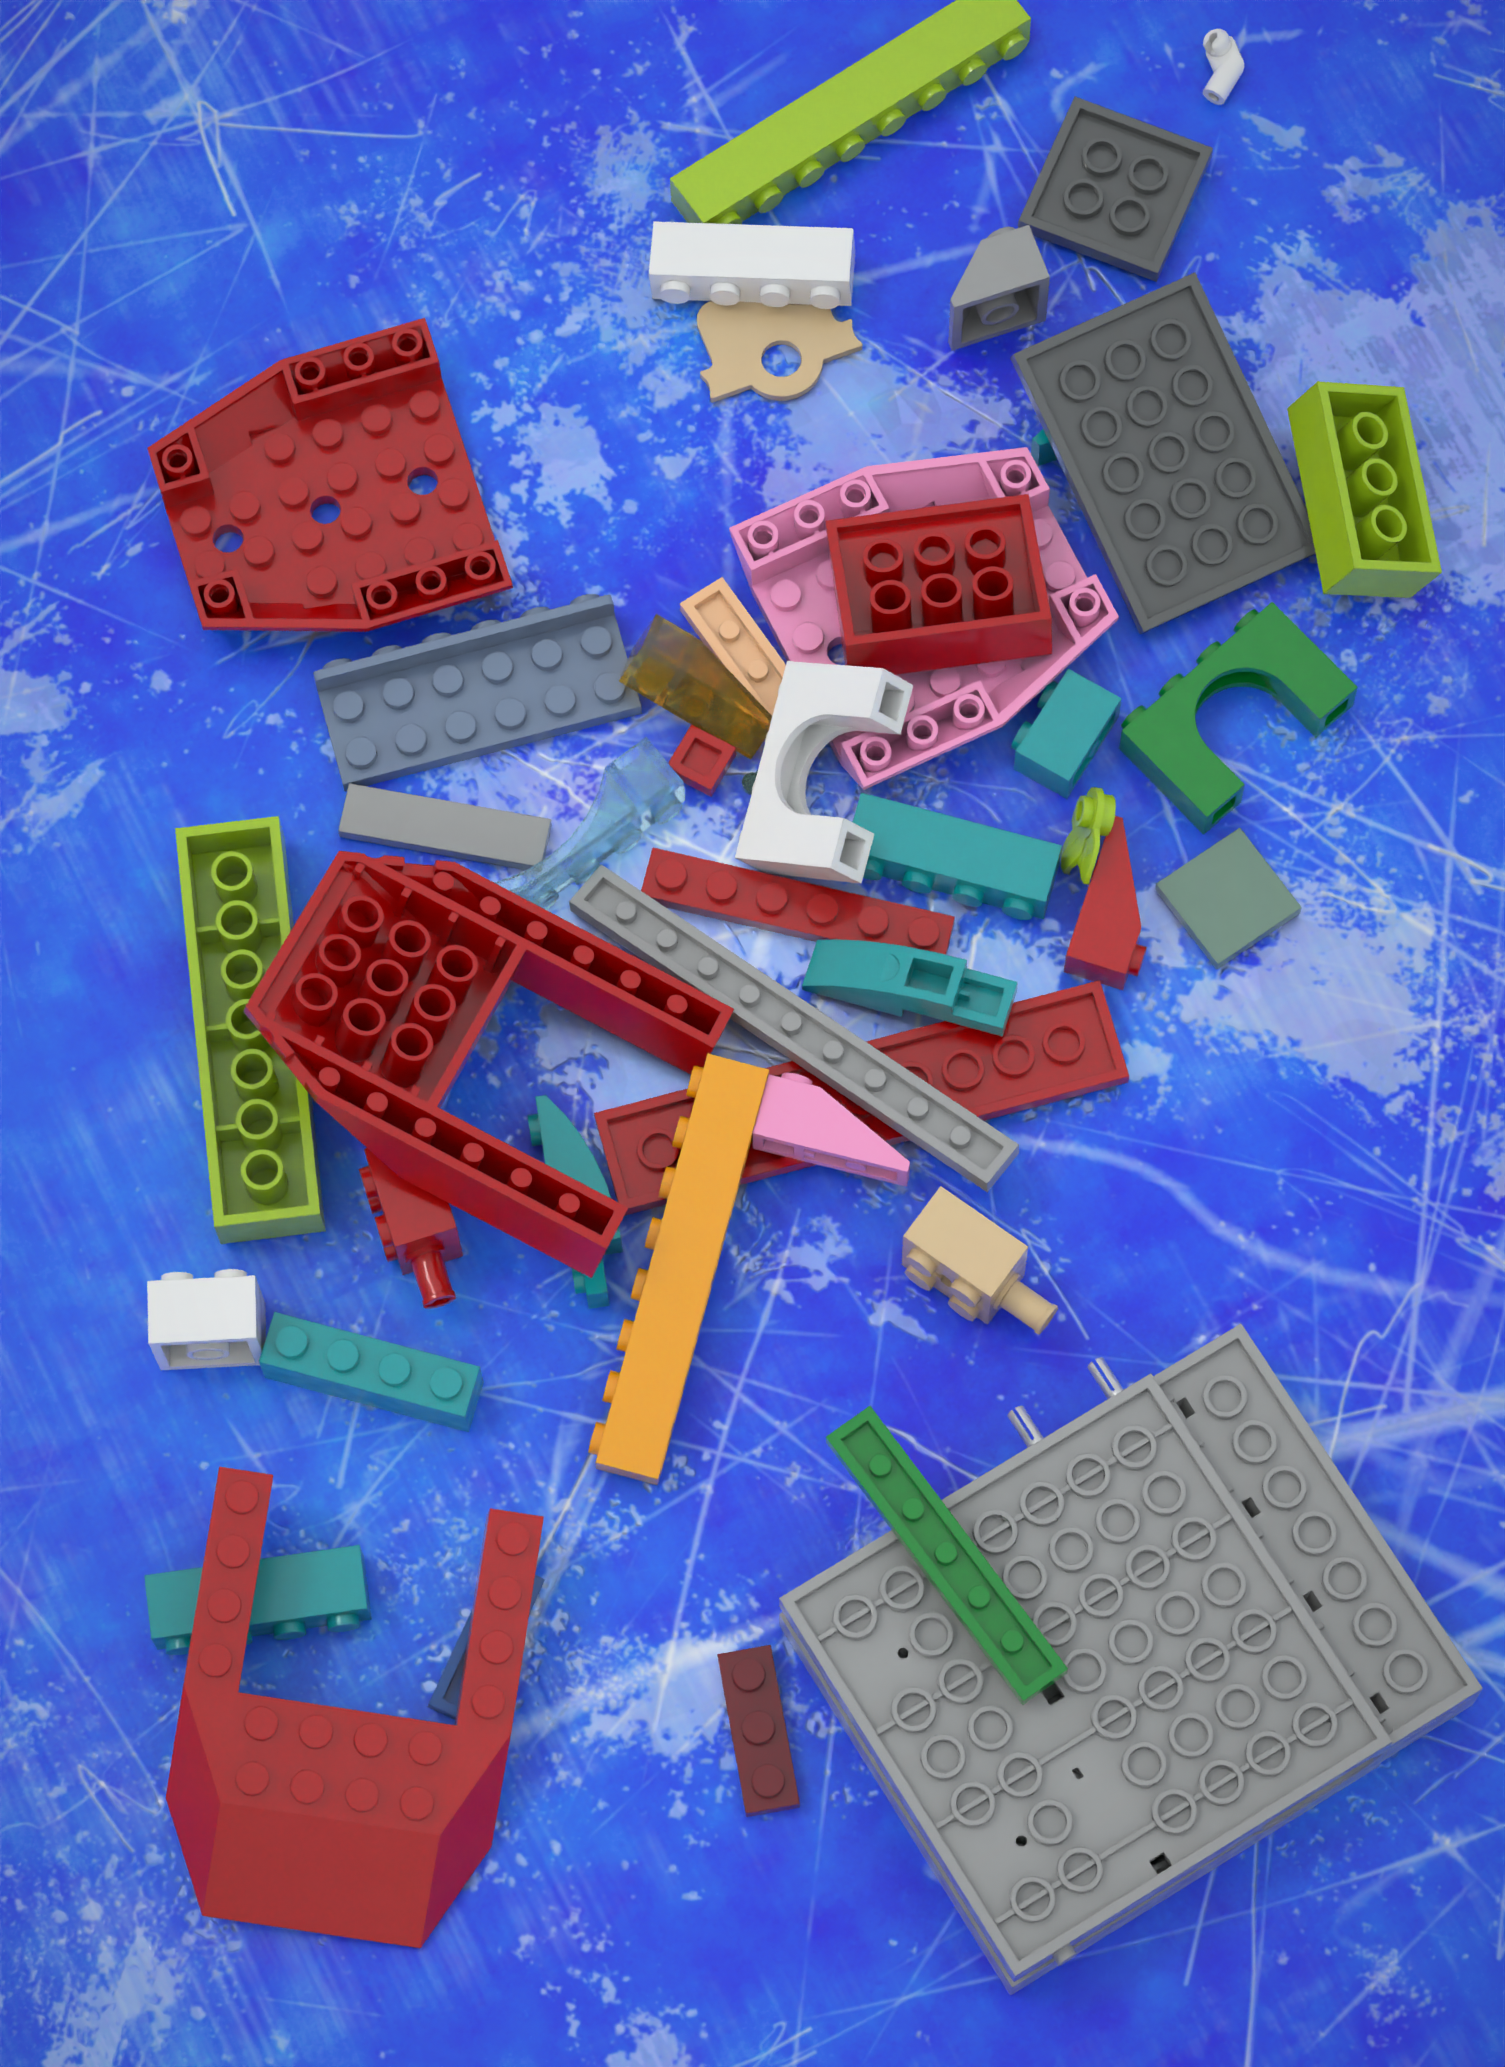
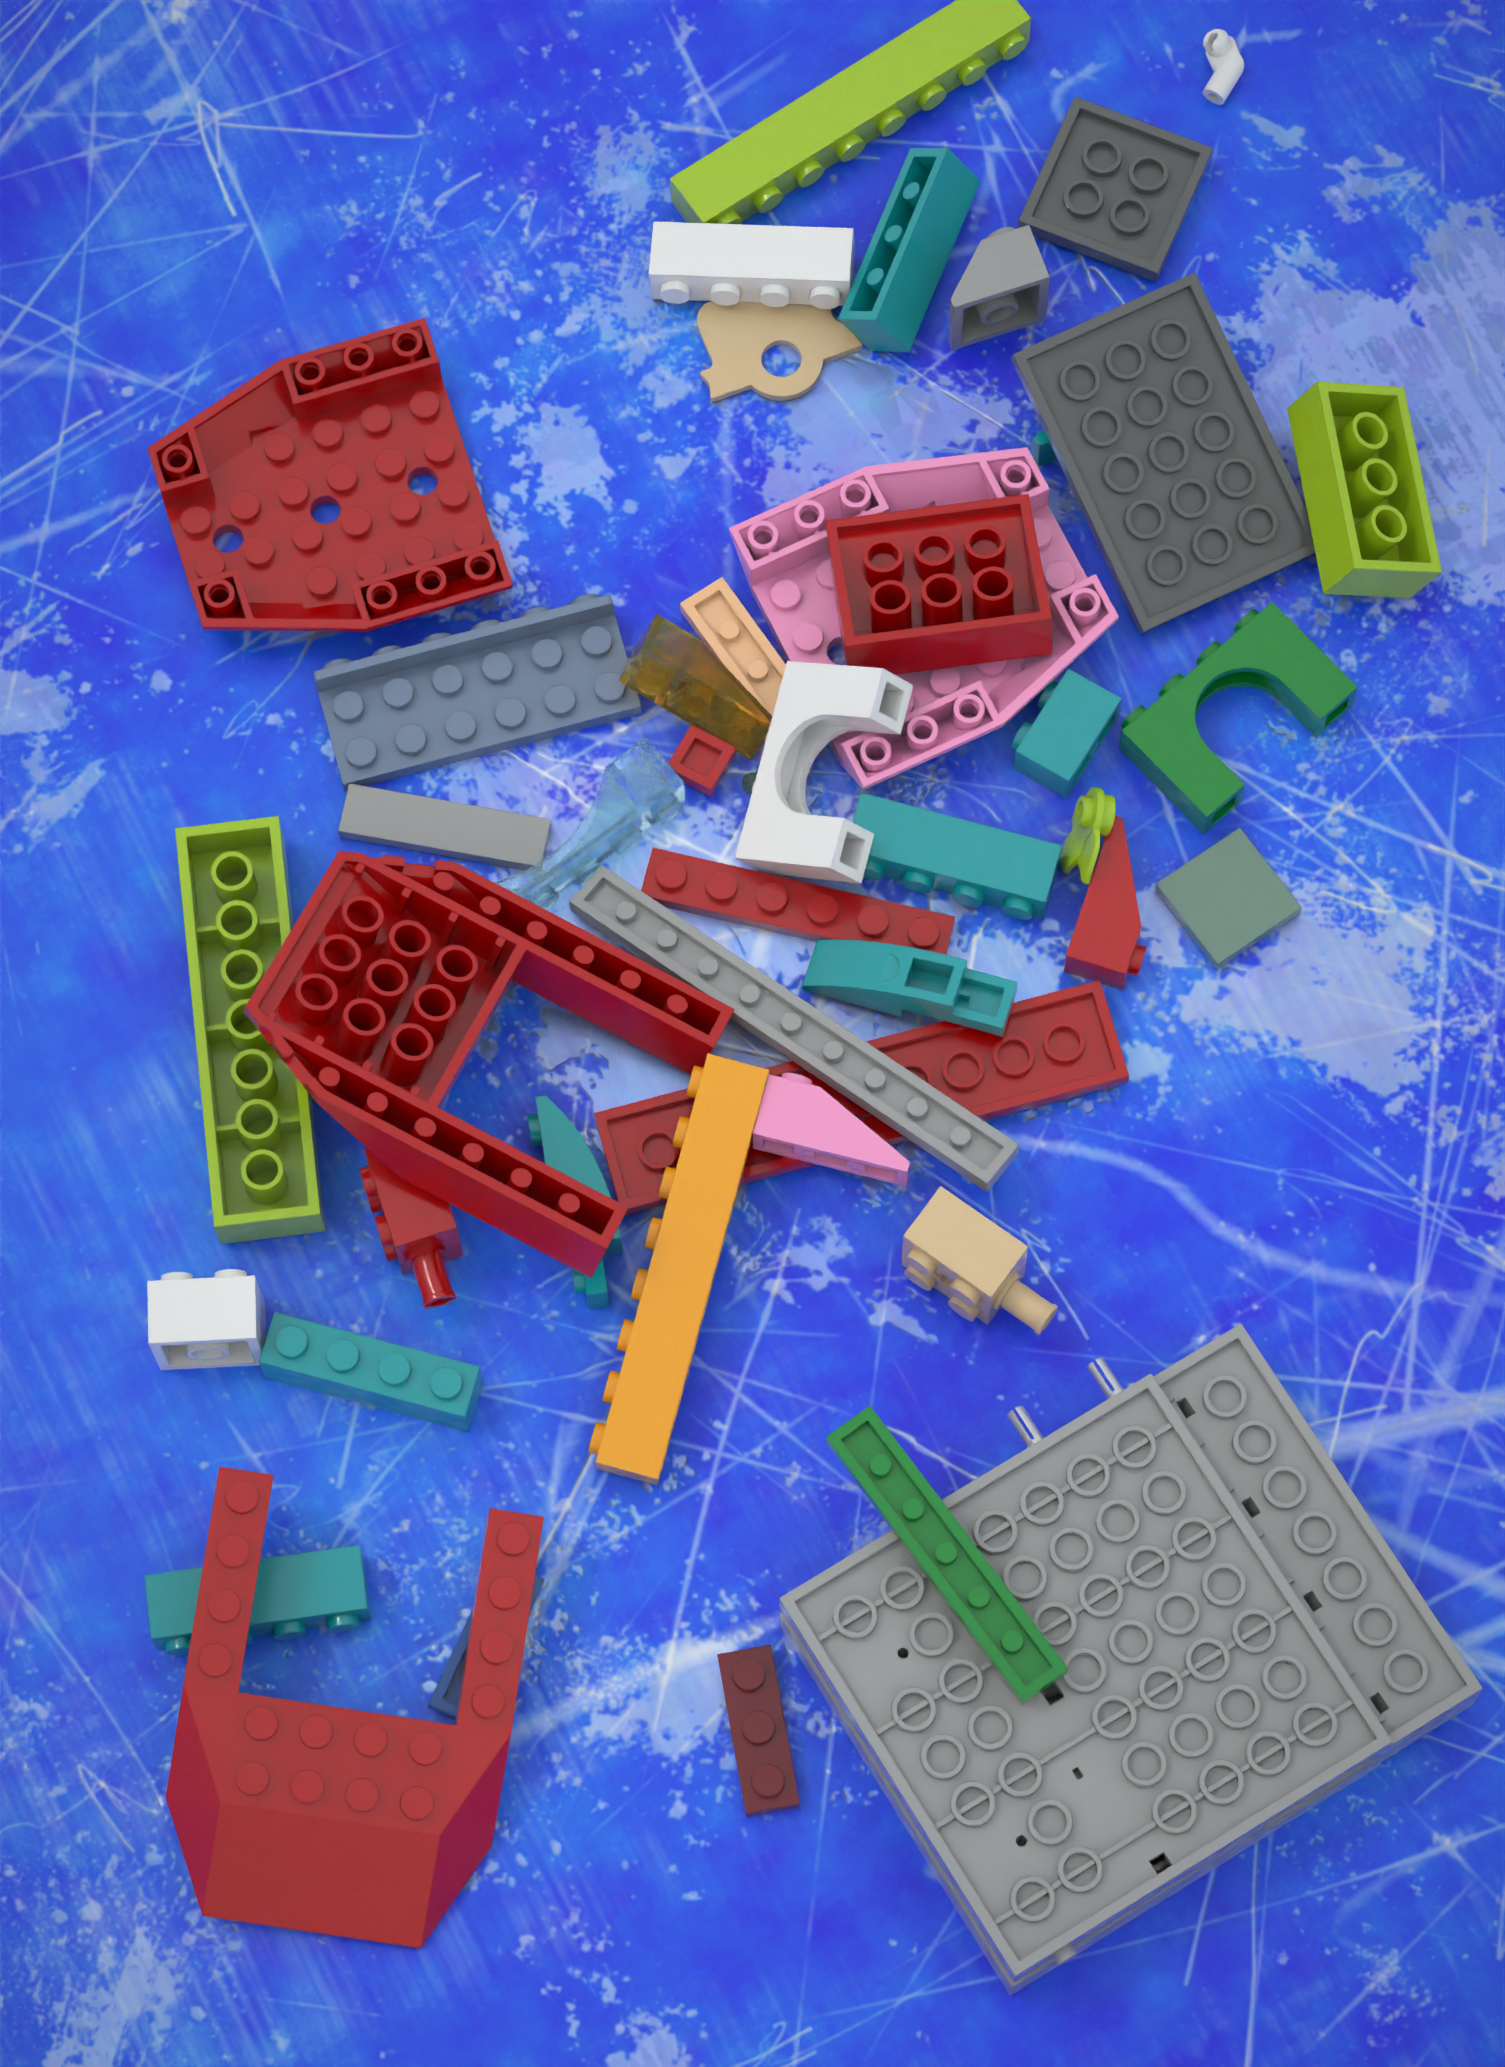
(909, 250): none -> teal brick

